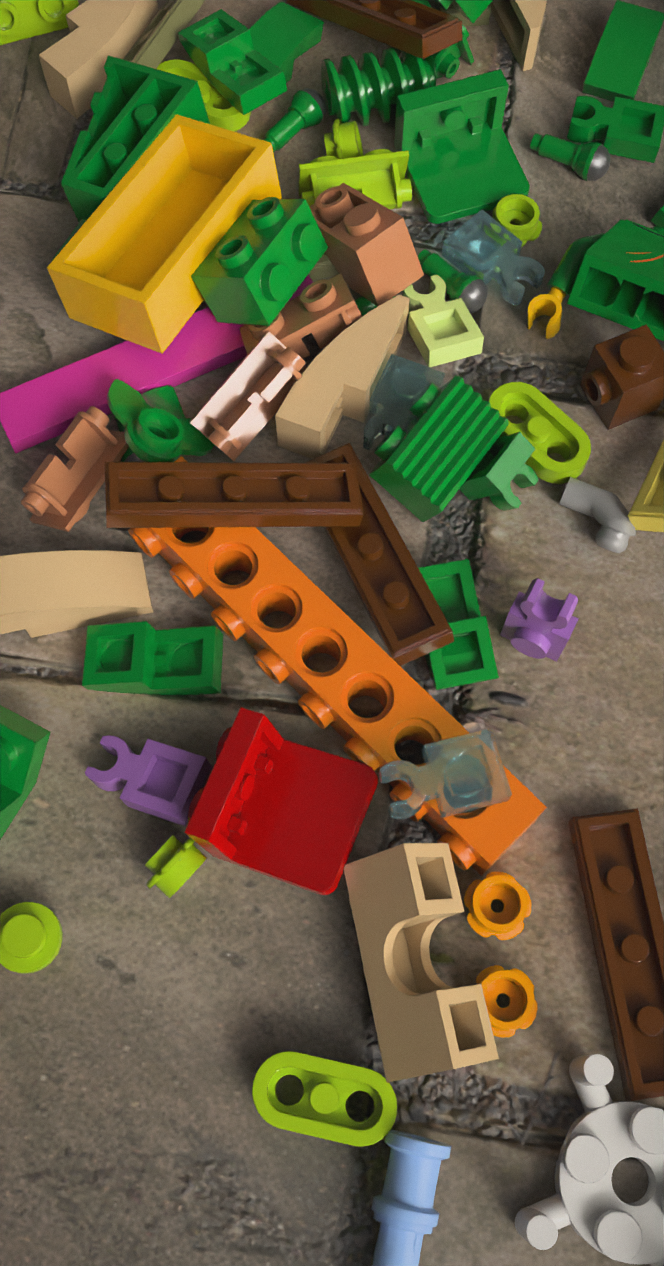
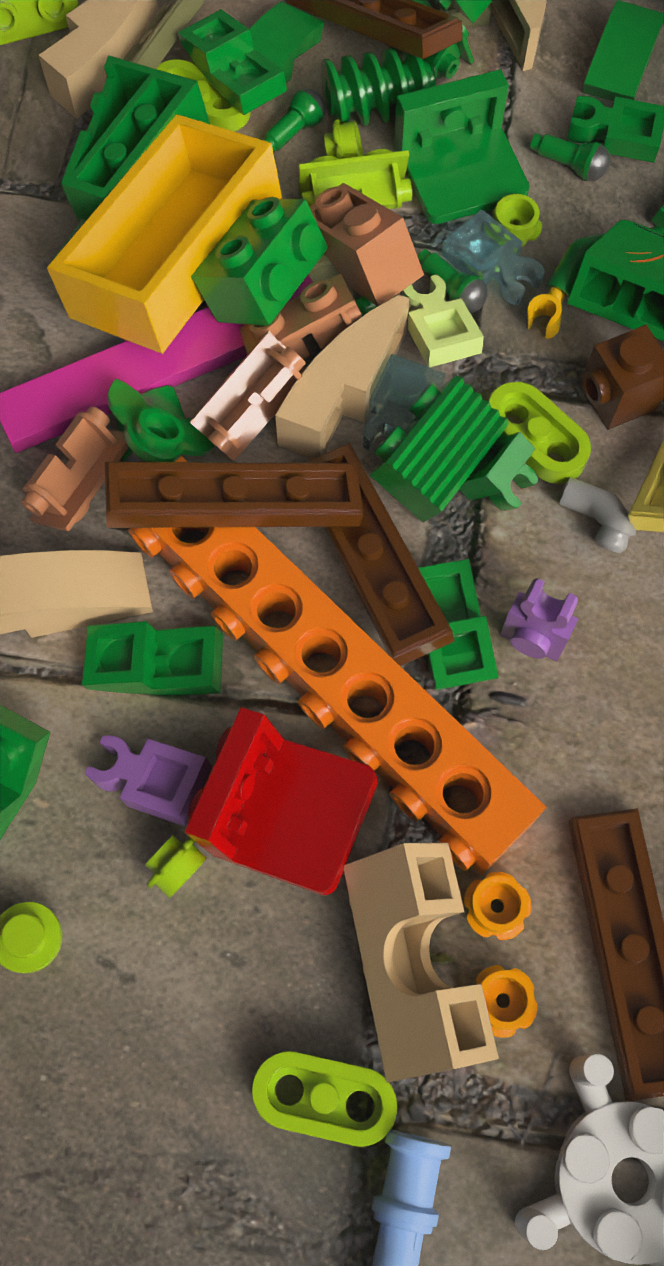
(458, 773): clear light blue plate -> none

